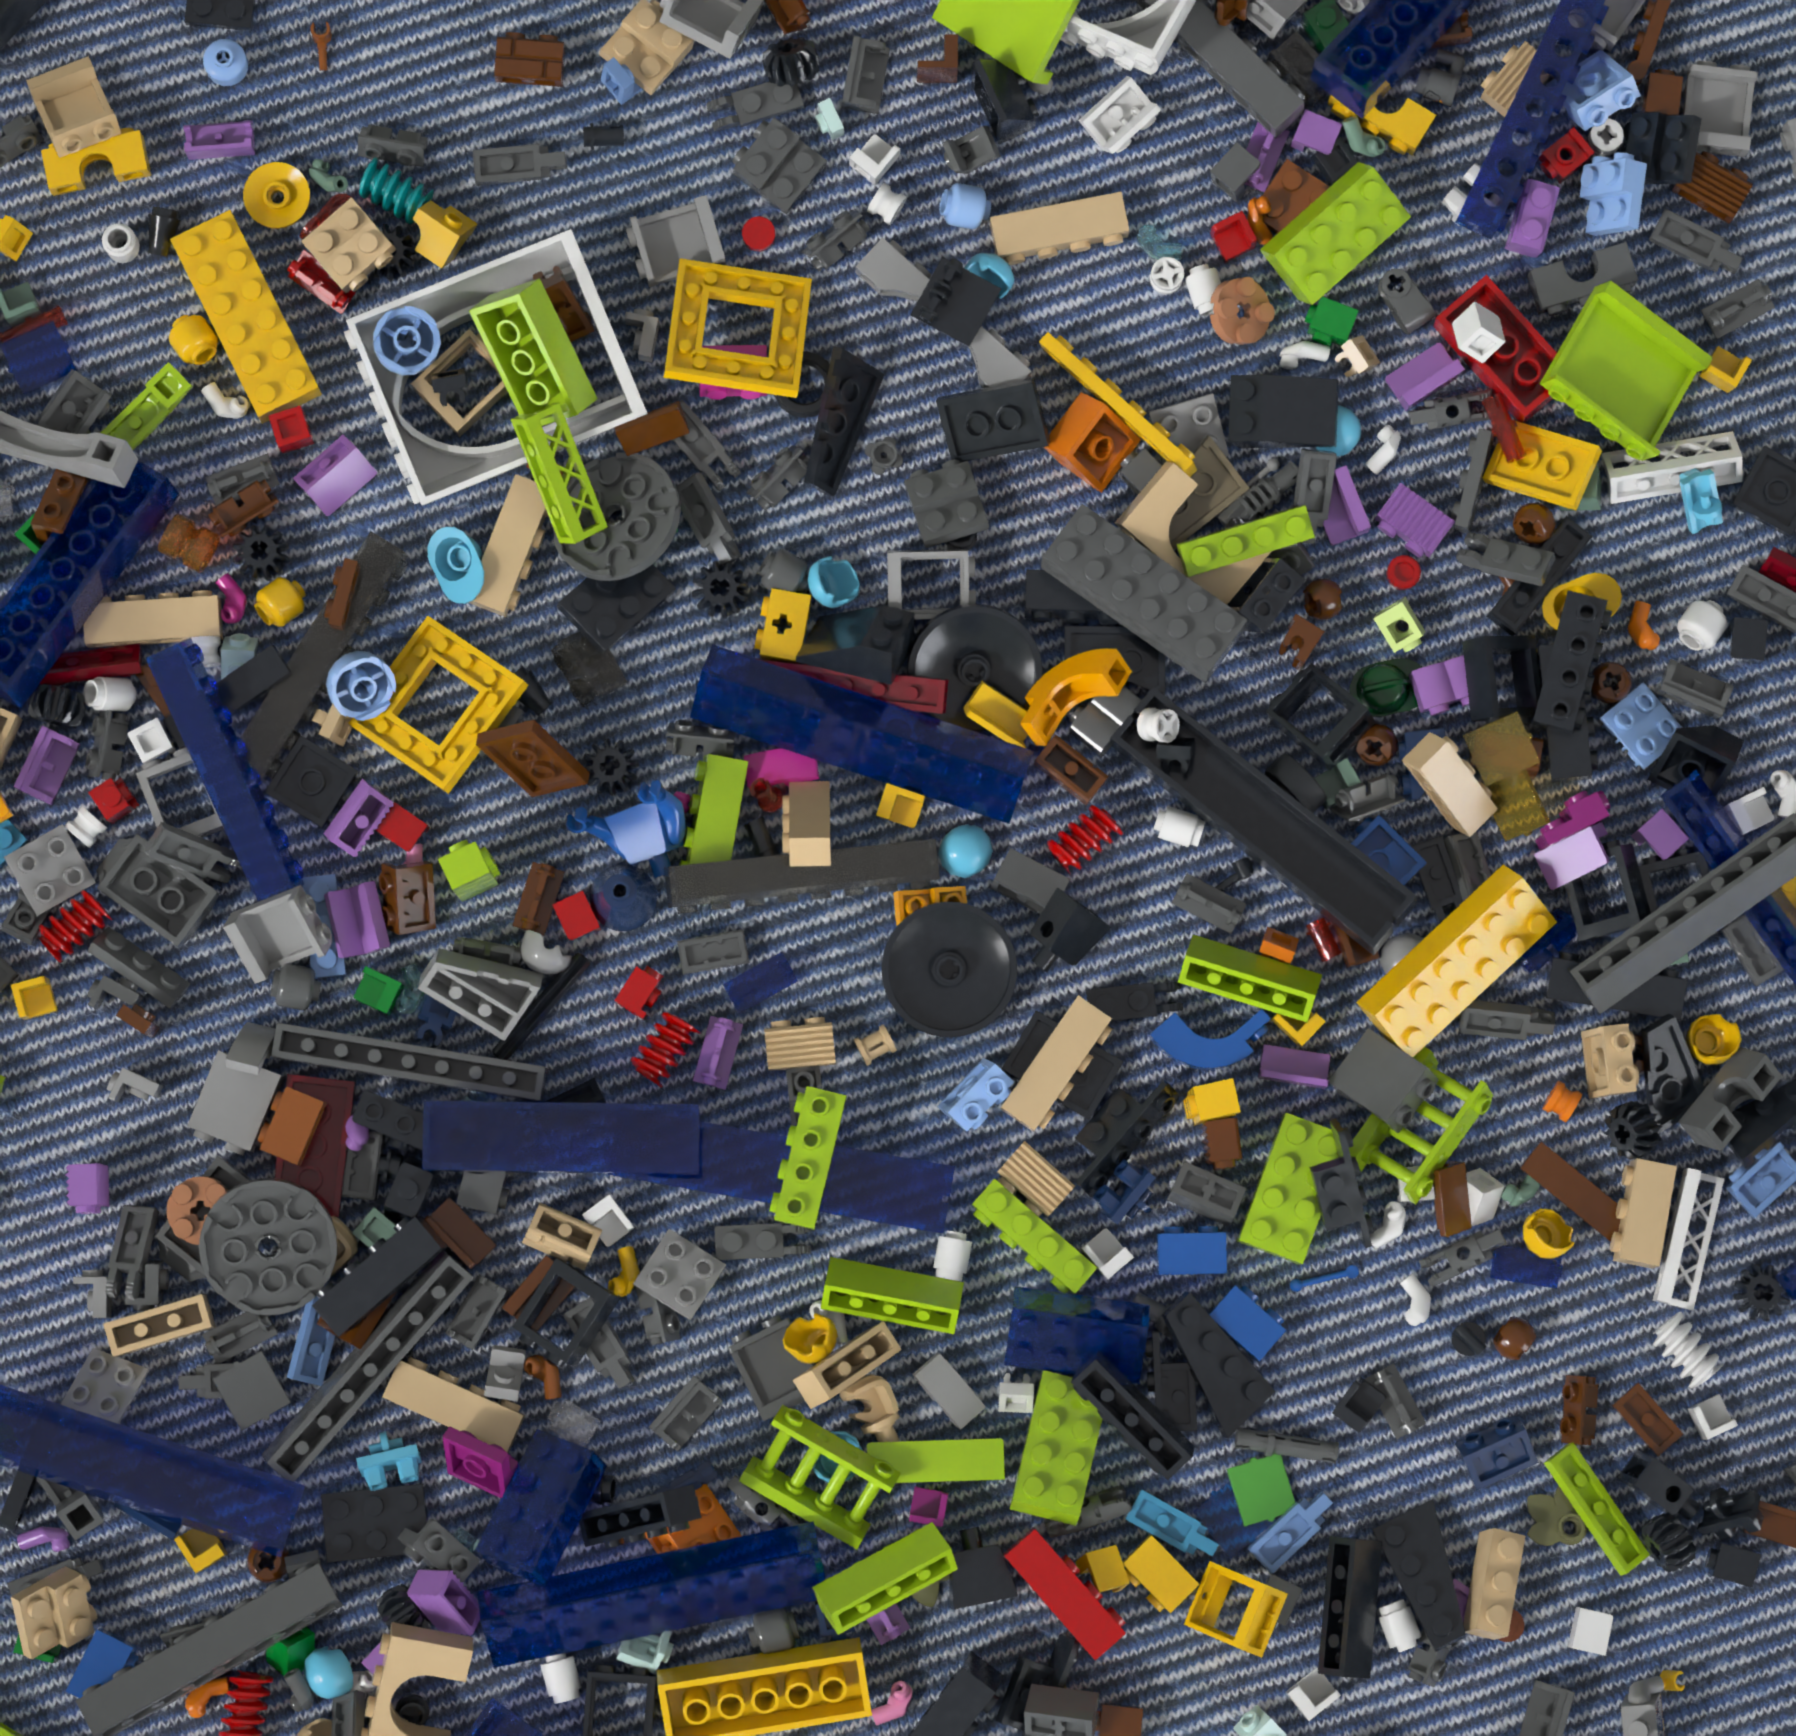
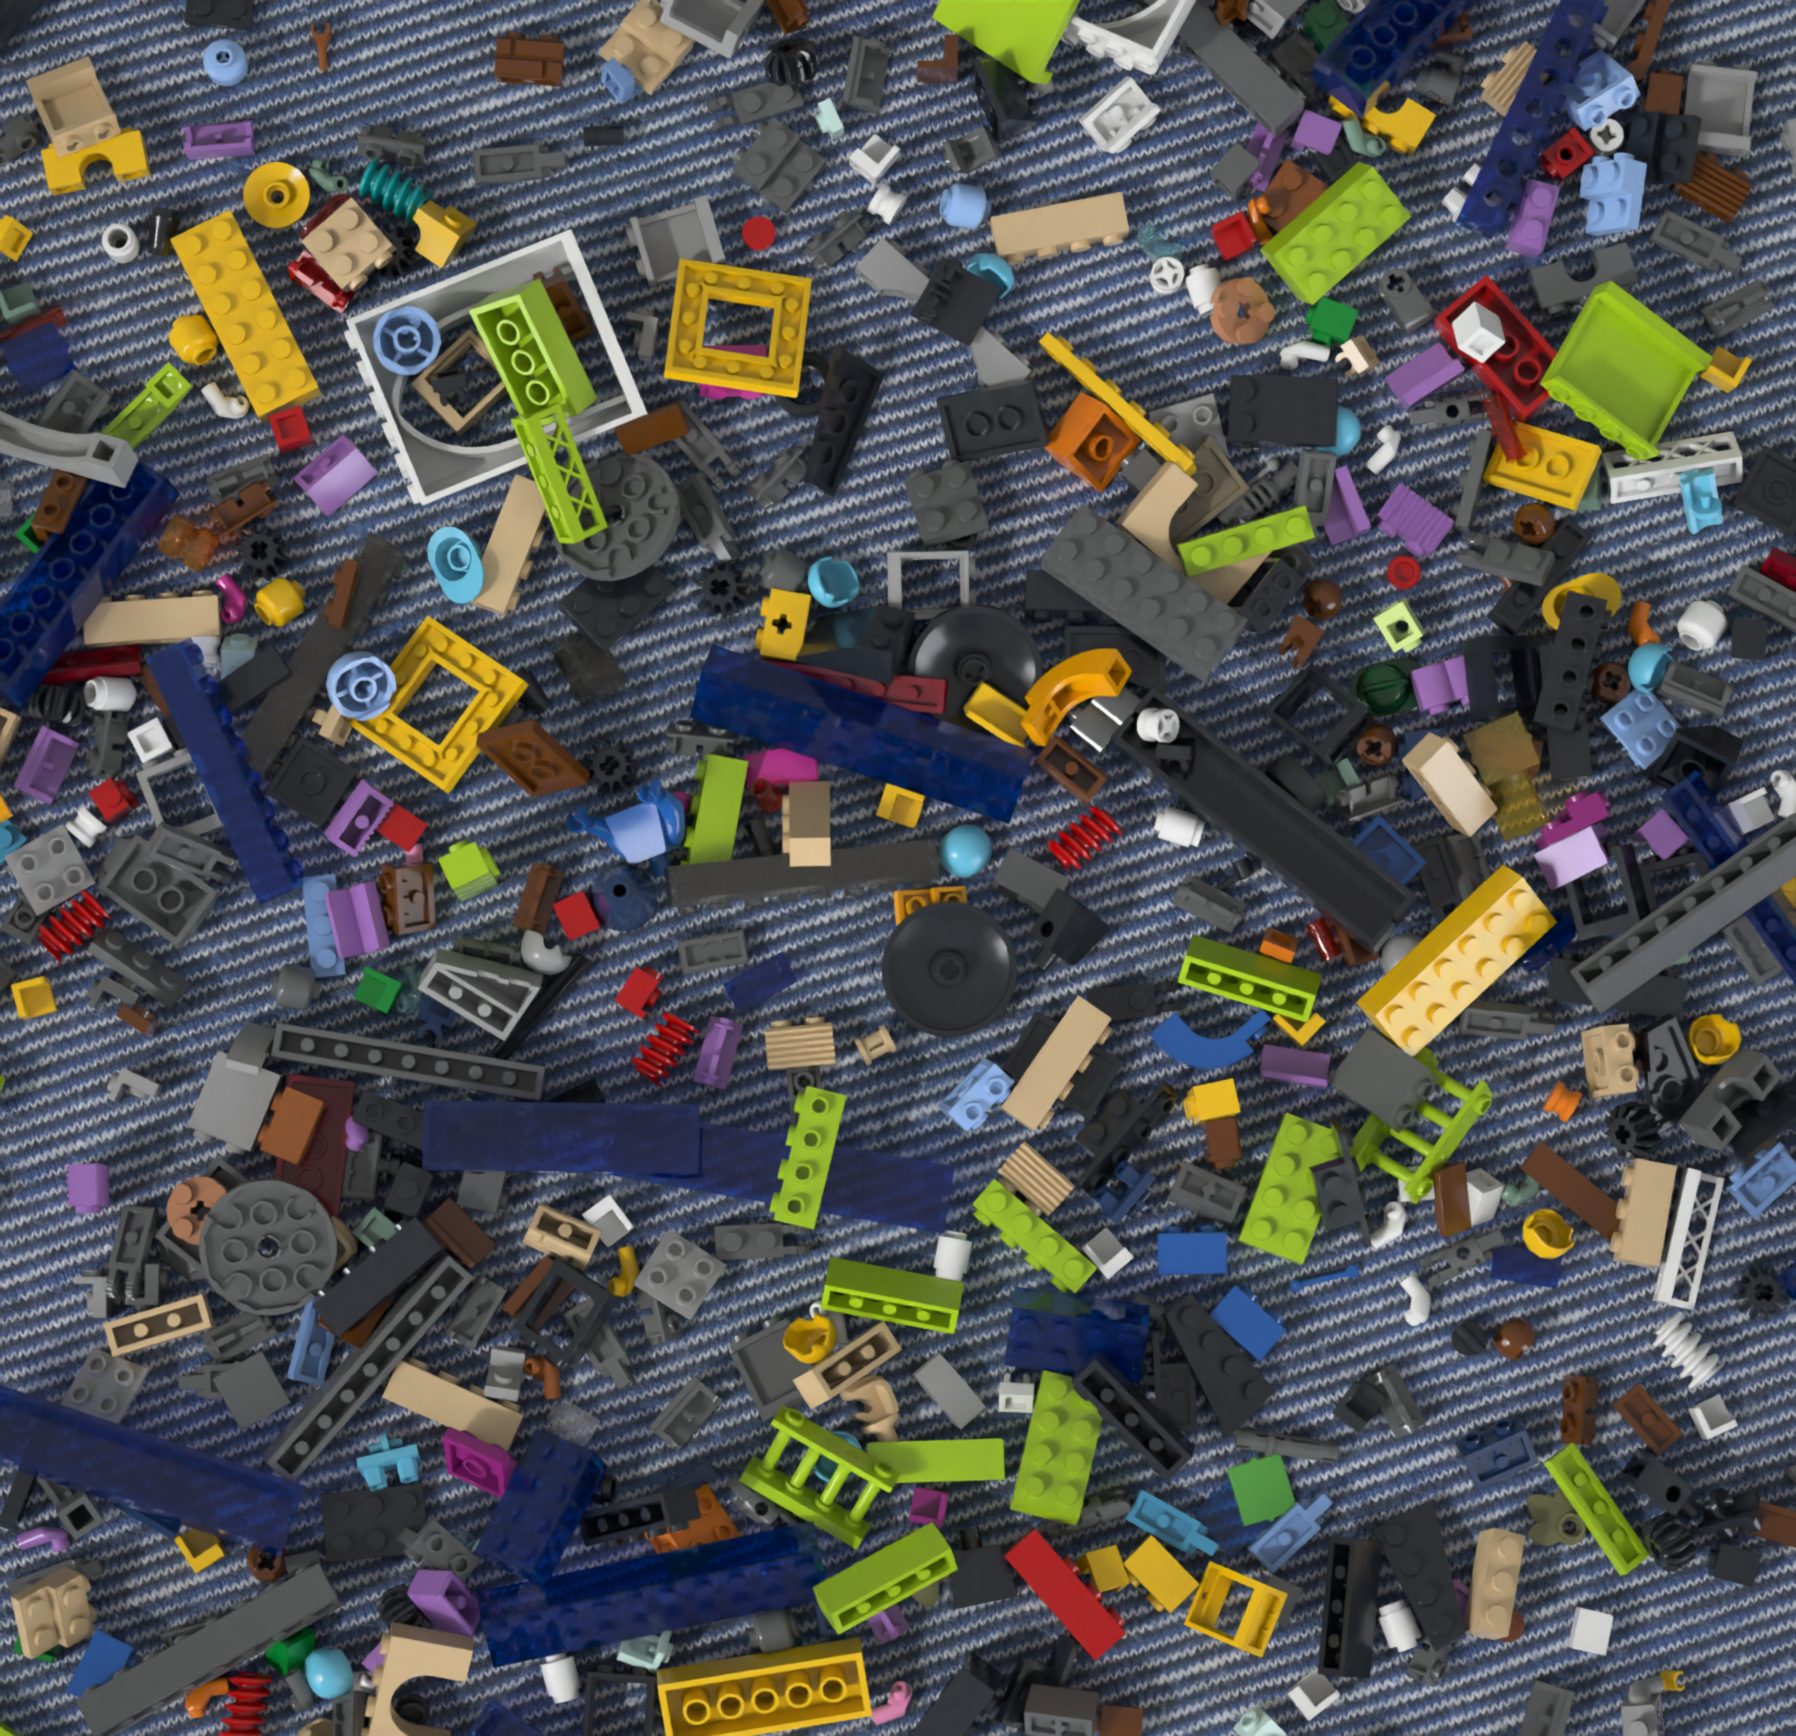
(277, 932): light grey panel -> none
(886, 446): dark grey plate -> none
(1648, 665): none -> medium azure hair

